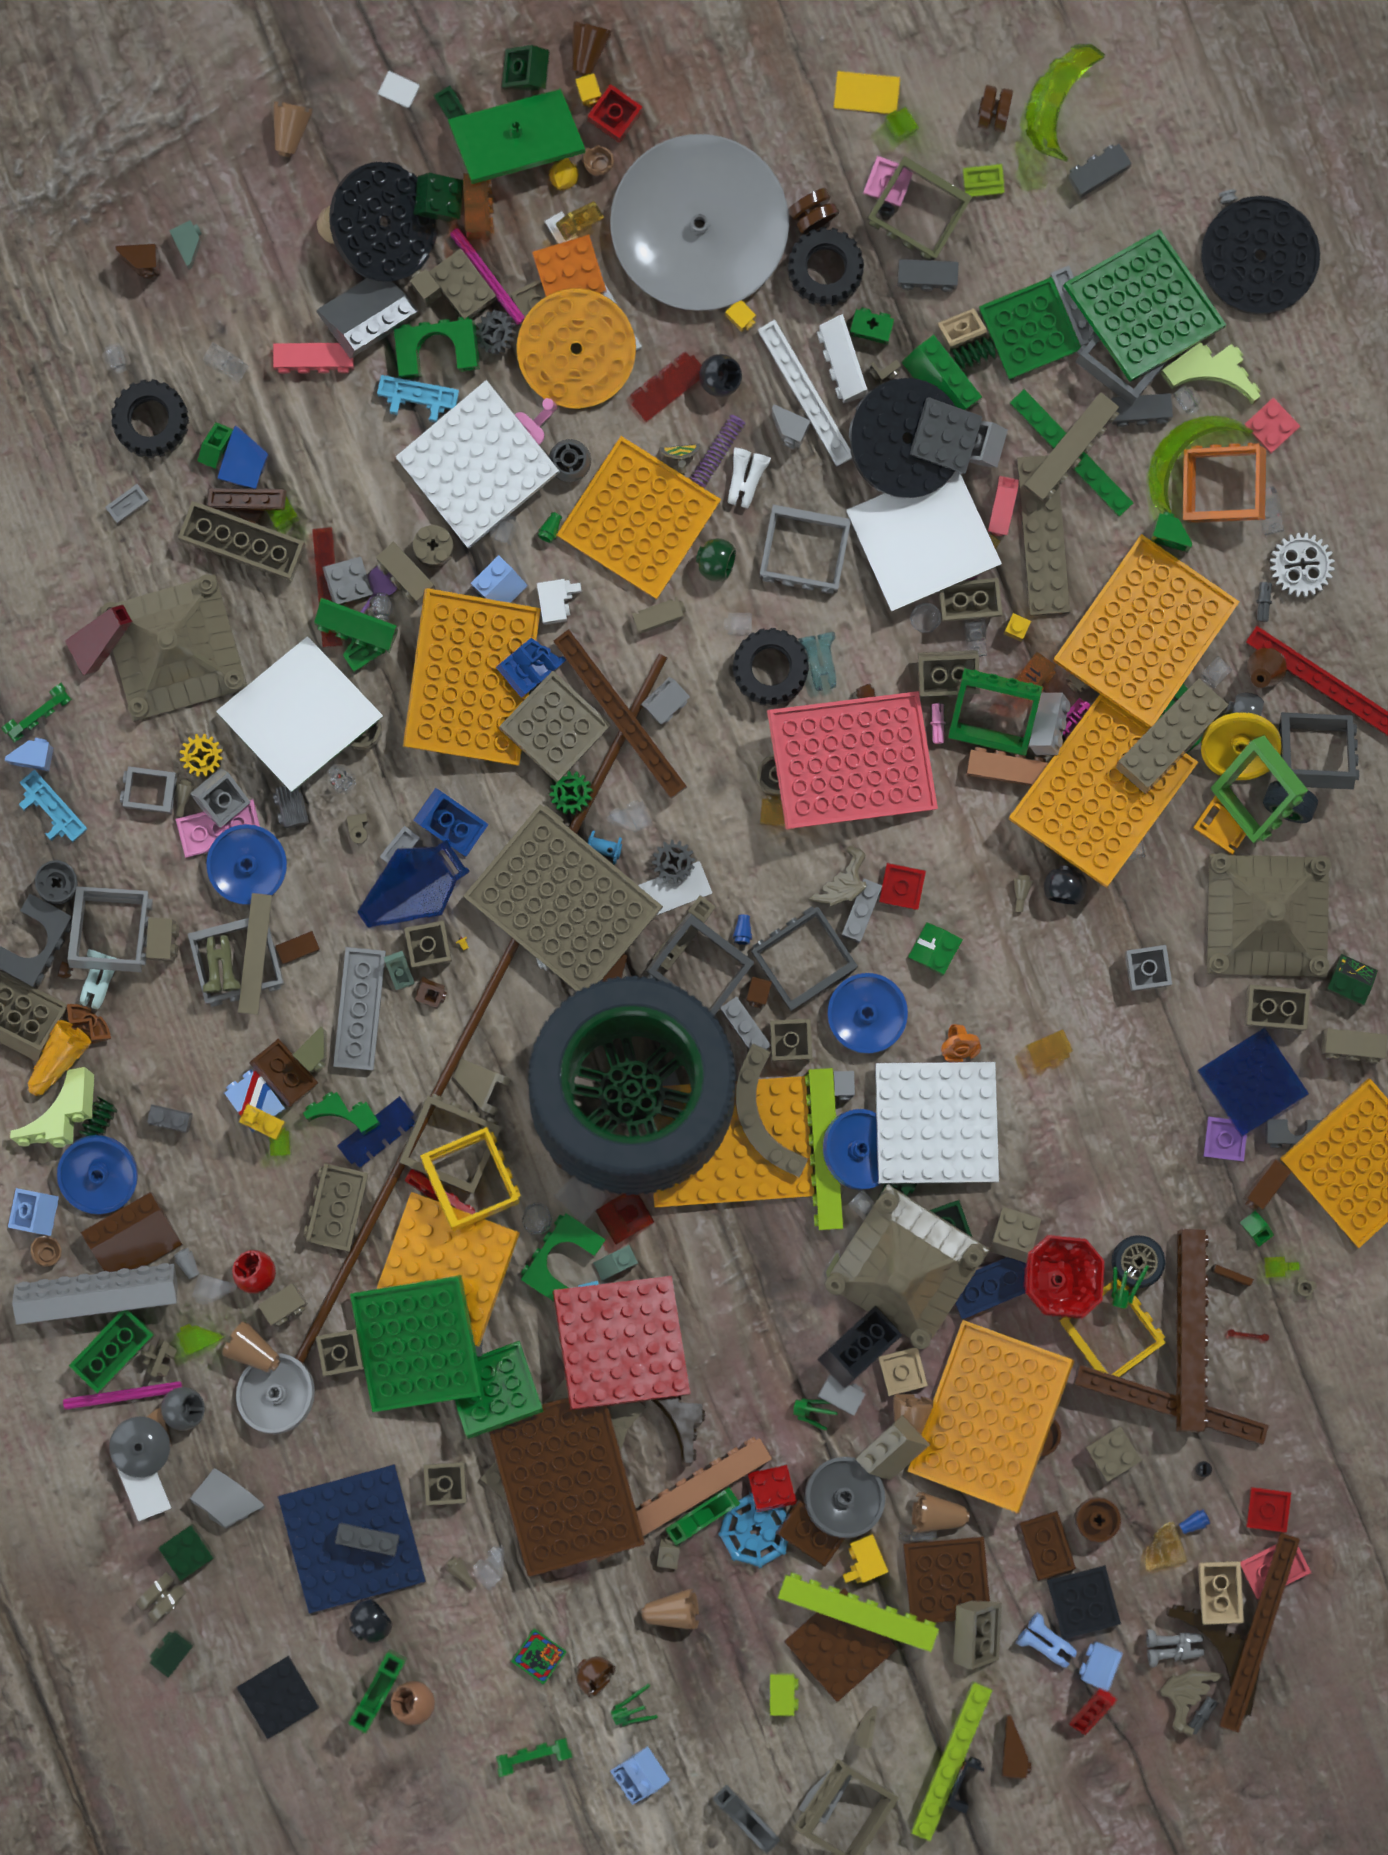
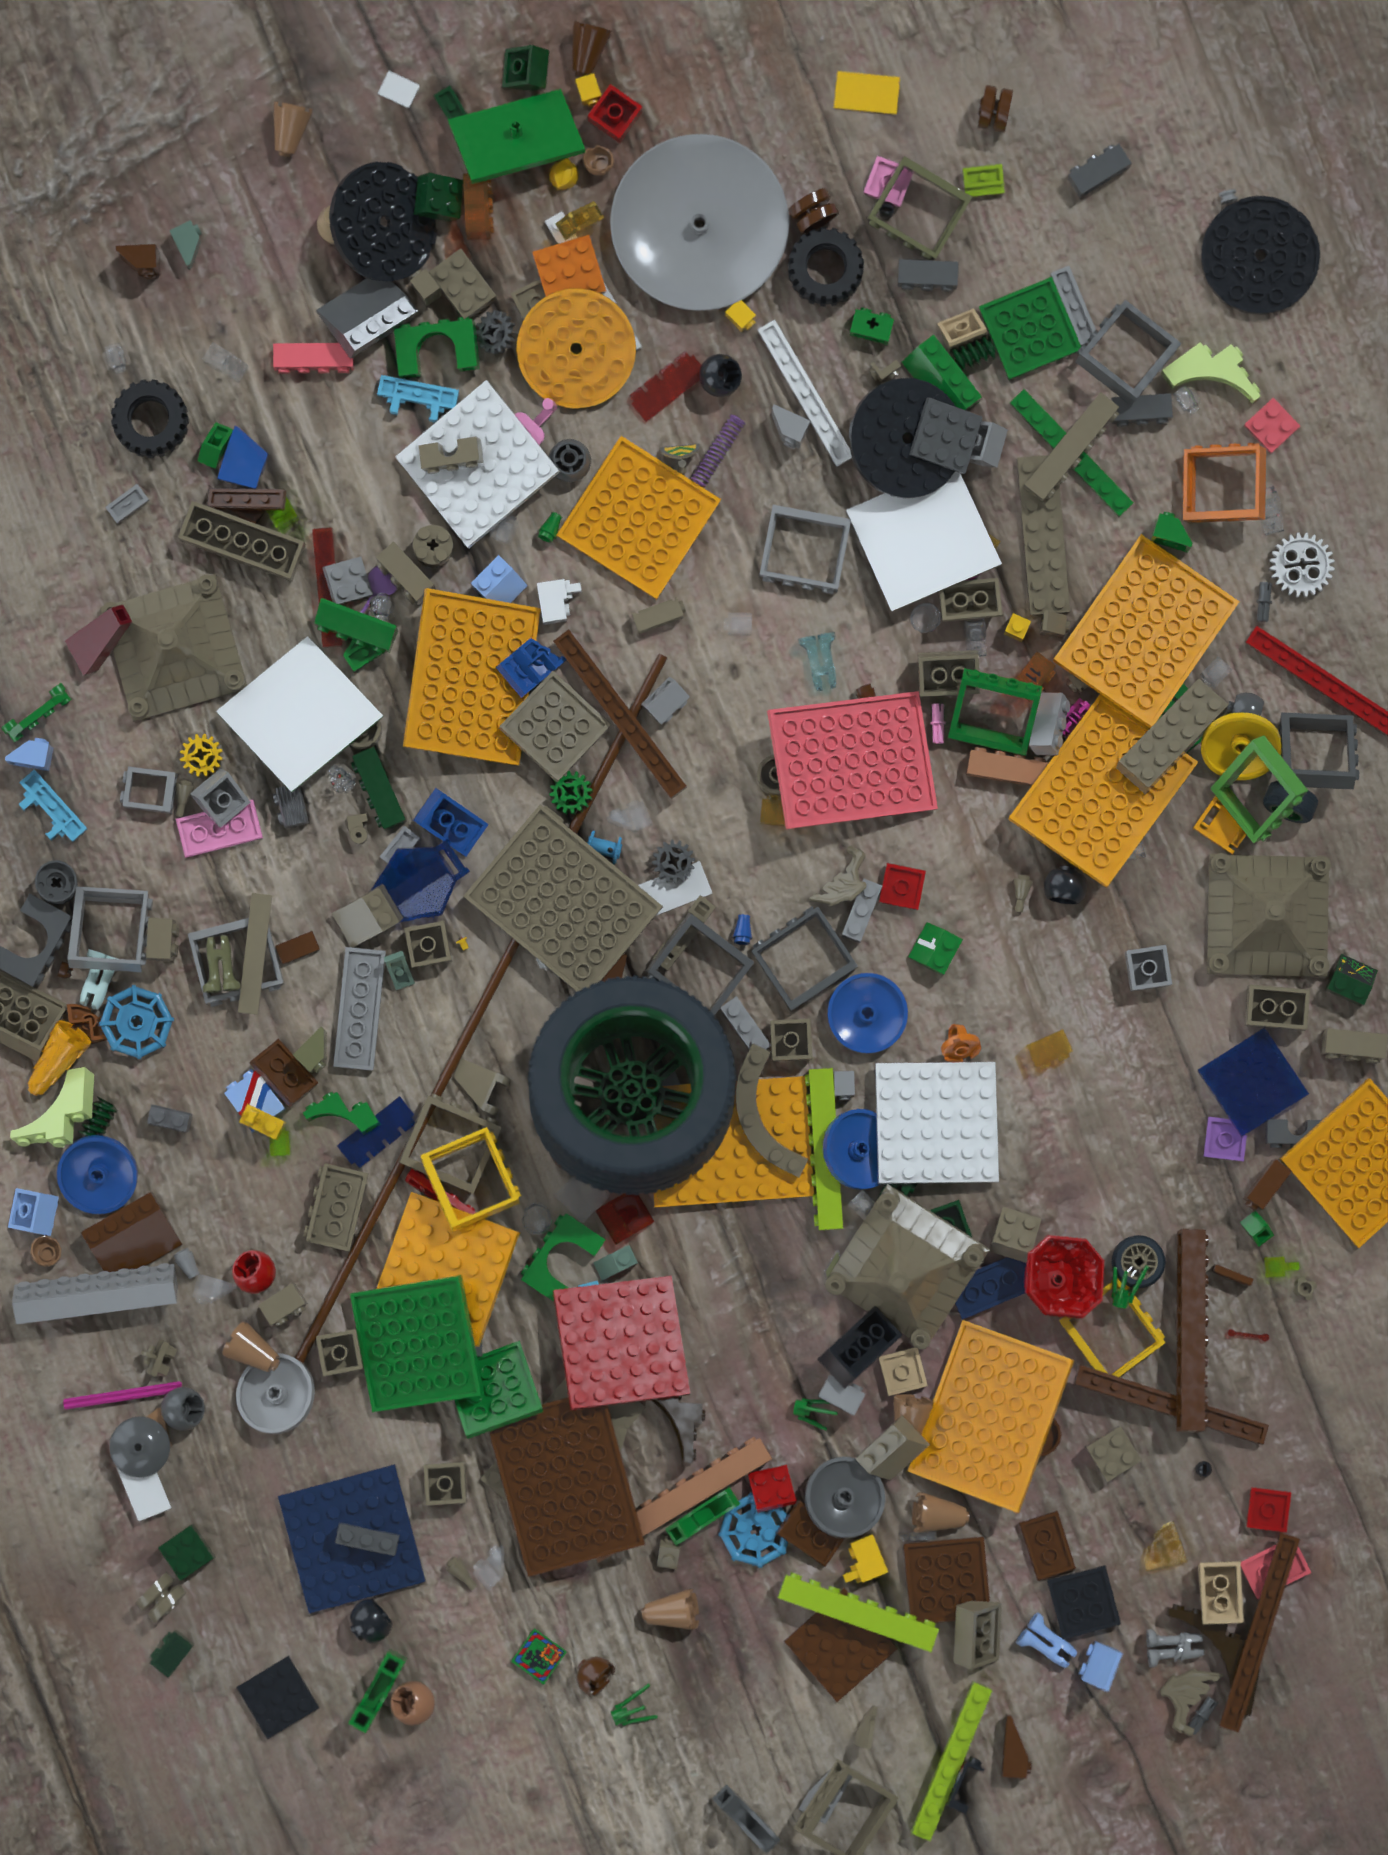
(112, 1350): green brick -> none
(131, 1011): none -> dark azure plate
(196, 1338): clear neon green slope -> none
(225, 1499): light grey slope -> none
(246, 862): blue dish -> none
(367, 916): none -> dark tan slope
(379, 789): none -> dark green brick
(422, 994): reddish brown brick -> none
(468, 454): none -> dark tan arch
(487, 275): dark pink axle -> none
(506, 1763): green plate -> none
(640, 1775): light blue slope -> none
(716, 559): dark green wheel -> none
(758, 466): white piece -> none
(758, 992): reddish brown brick -> none
(764, 640): black tyre -> none
(782, 1694): lime brick -> none
(842, 359): white slope -> none
(901, 124): clear neon green piece -> none
(1003, 506): coral slope -> none
(1050, 93): clear neon green windscreen -> none
(1054, 624): none -> dark tan slope
(1093, 1711): red plate -> none
(1109, 1522): reddish brown wheel -> none
(1144, 305): green plate -> none
(1172, 447): clear neon green windscreen -> none
(1197, 1521): blue cone -> none
(1266, 667): reddish brown cone -> none

